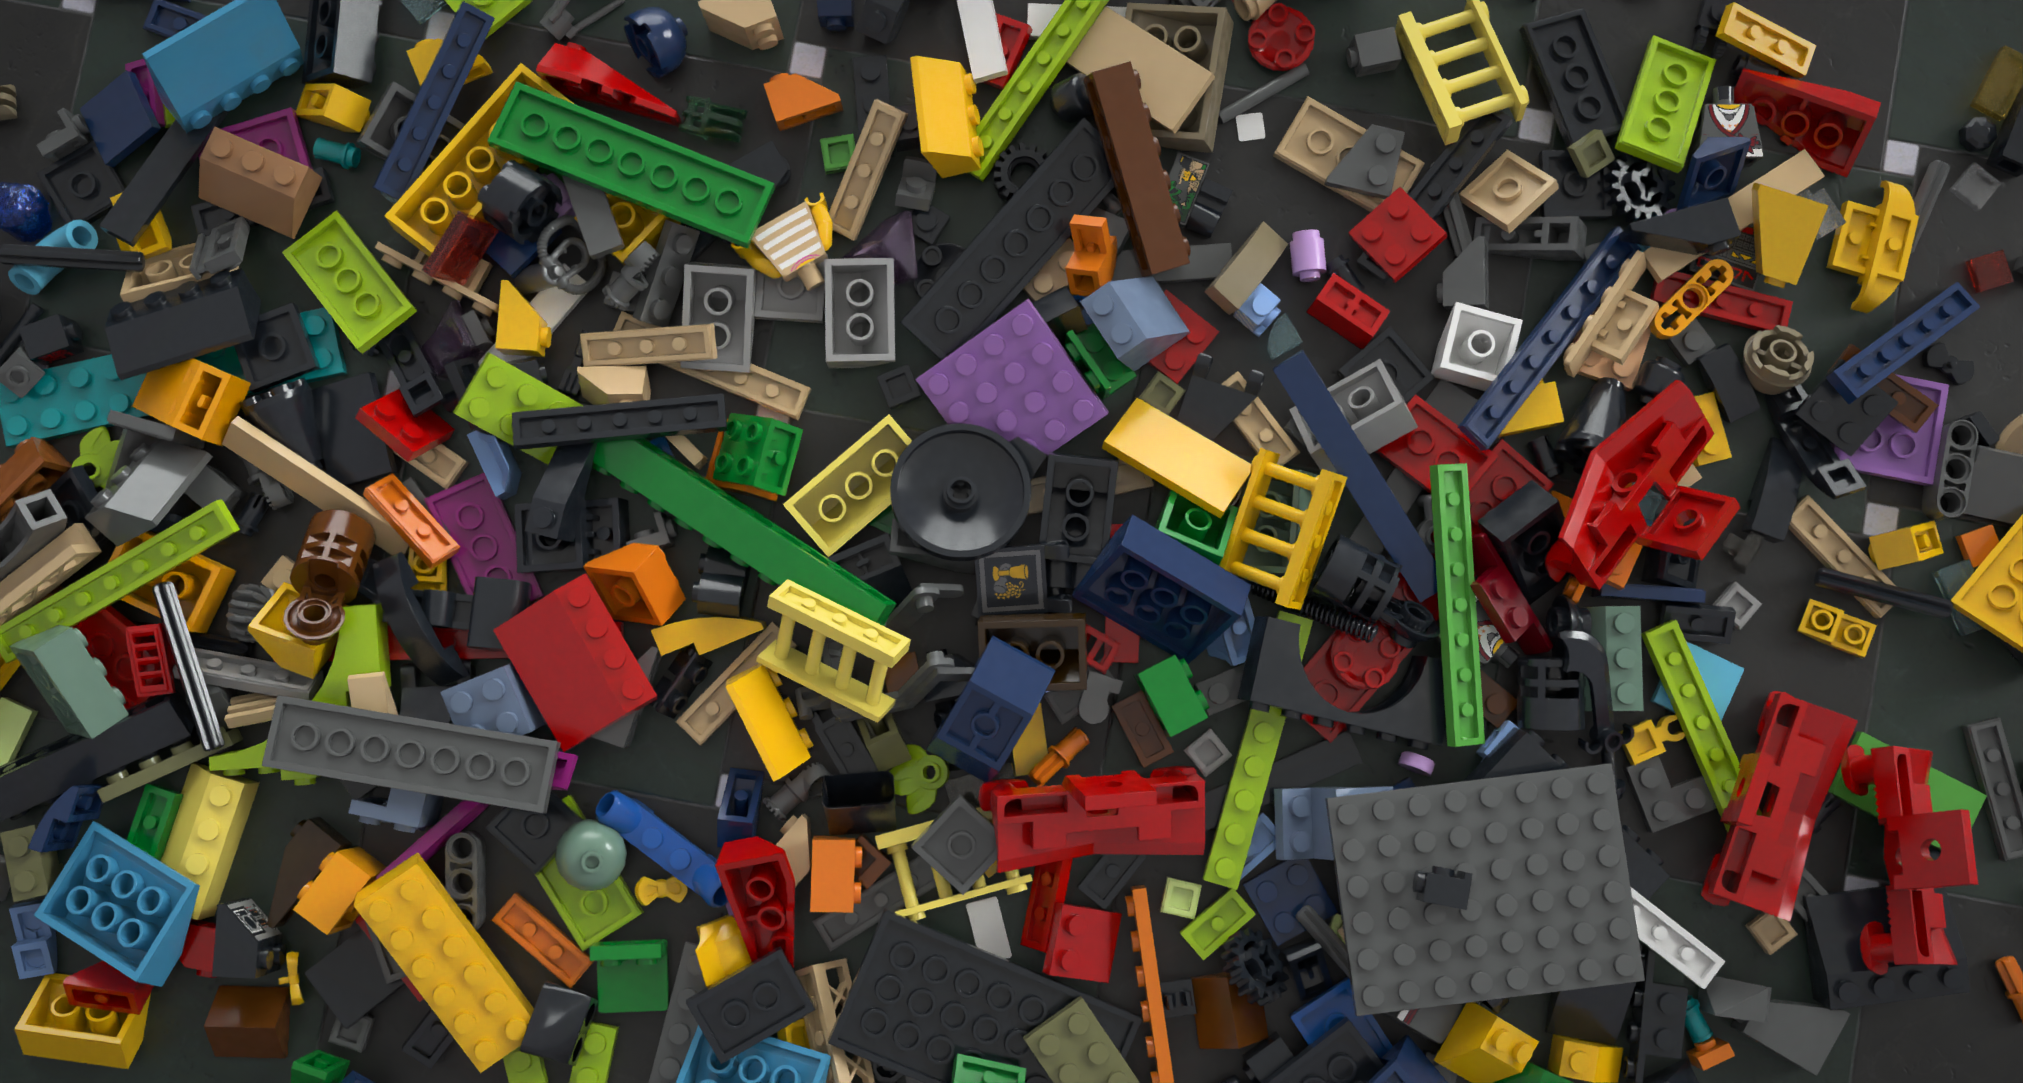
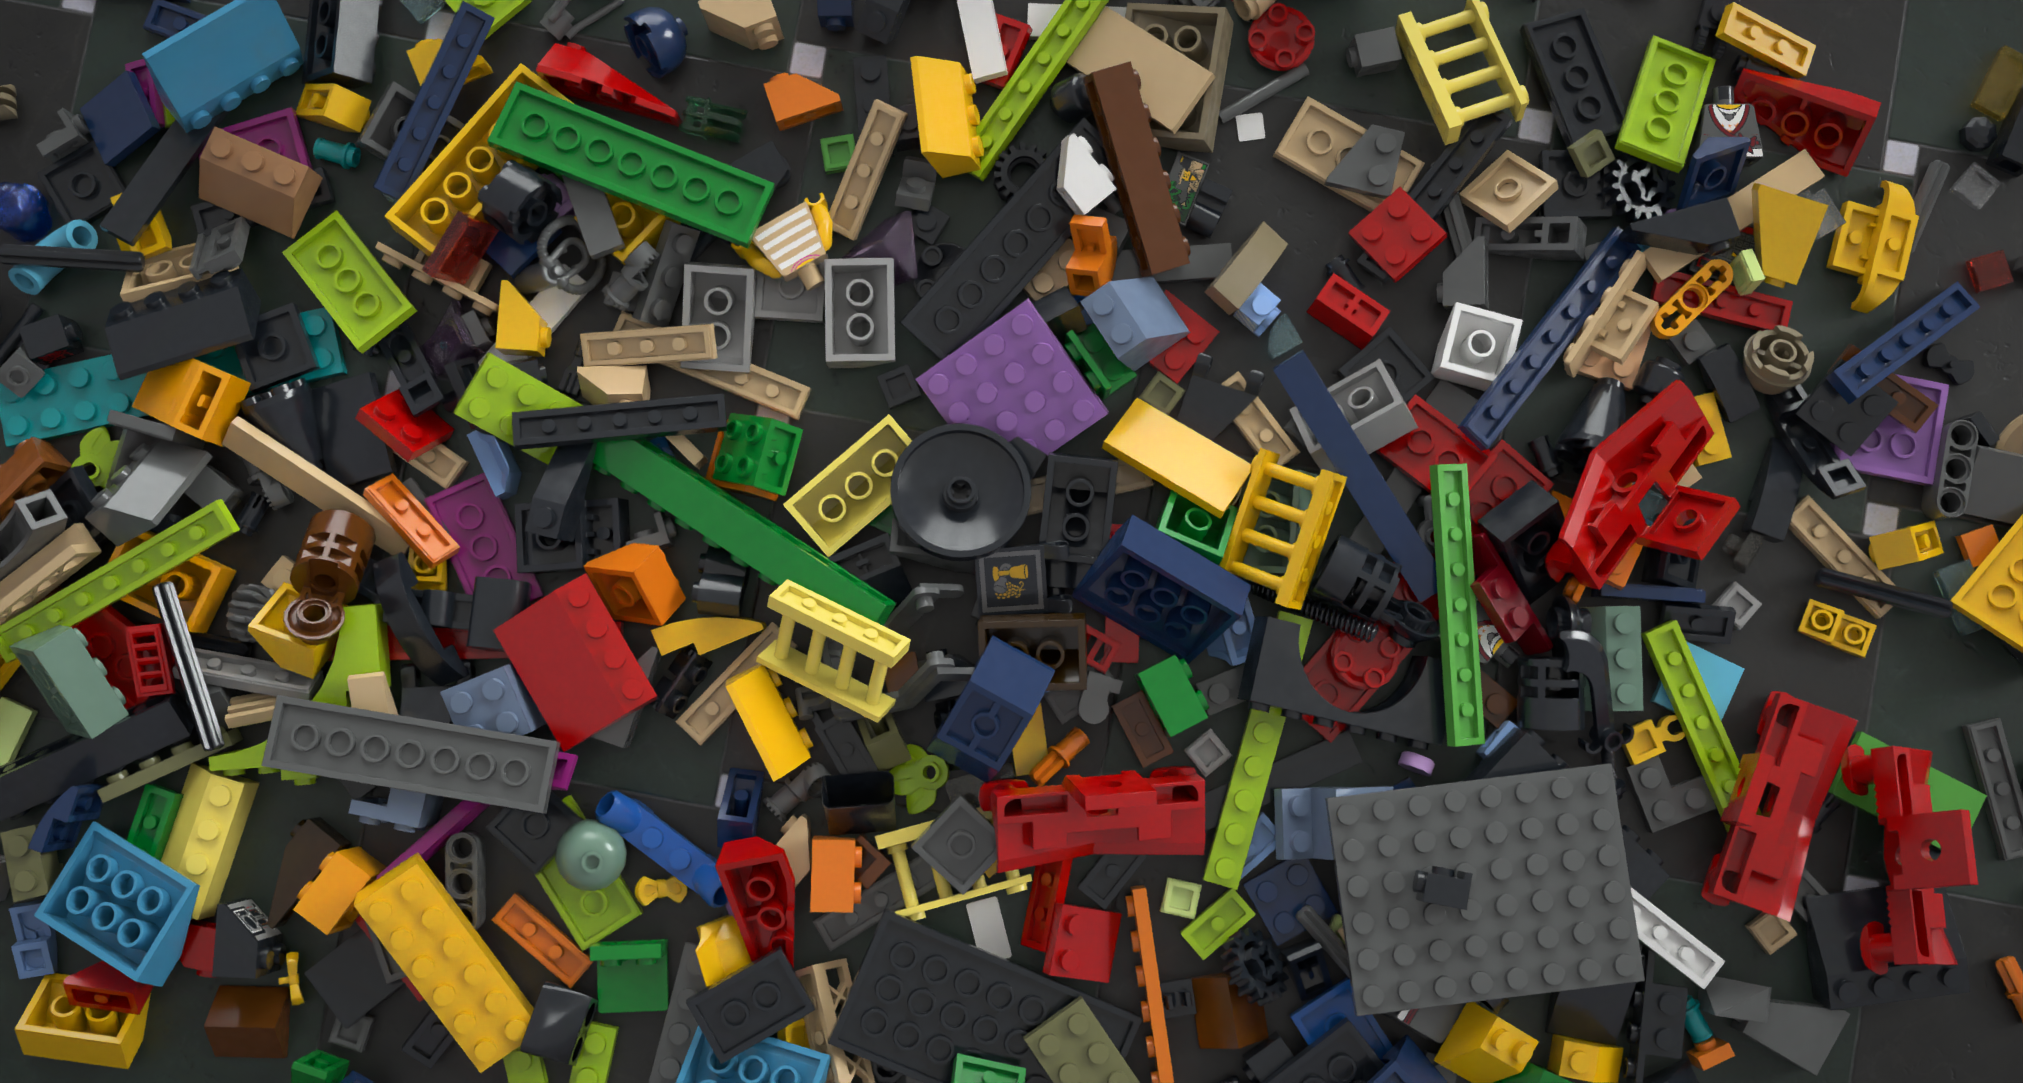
(1080, 177): none -> white slope
(1307, 255): lavender brick -> none
(1538, 411): yellow slope -> none
(1746, 272): none -> yellowish green tile

